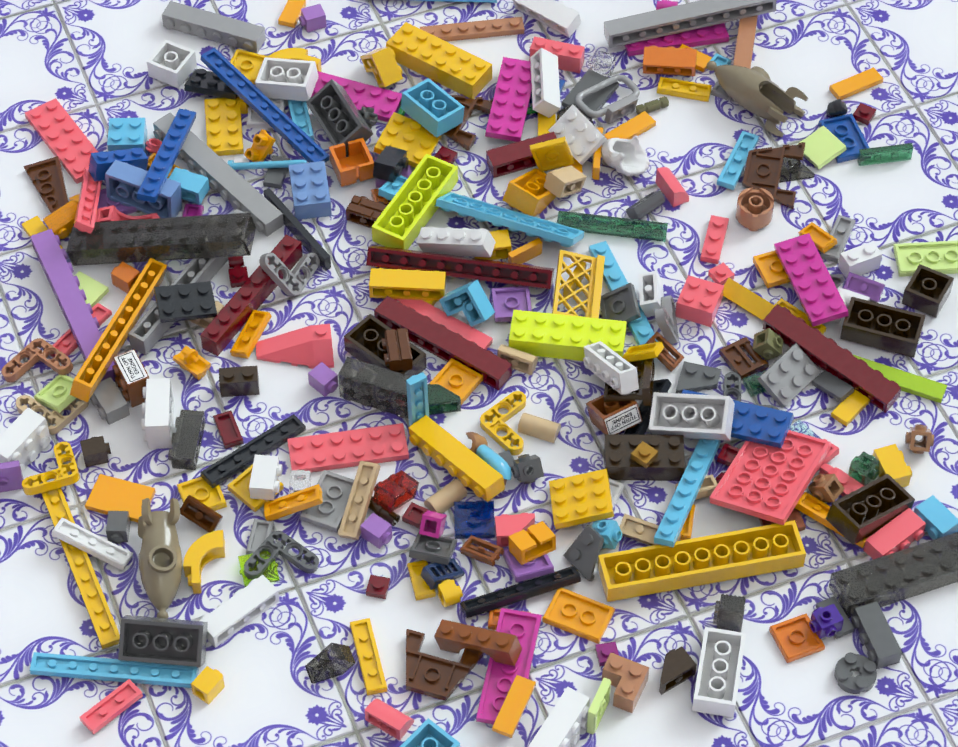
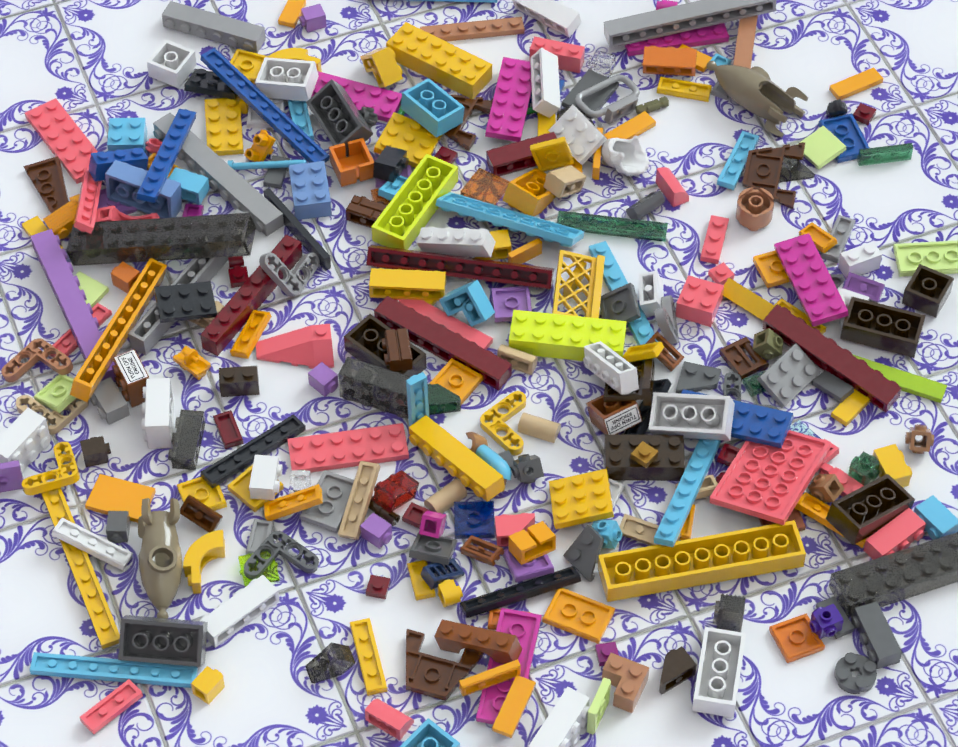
(485, 187): none -> clear orange tile
(489, 678): none -> light orange tile

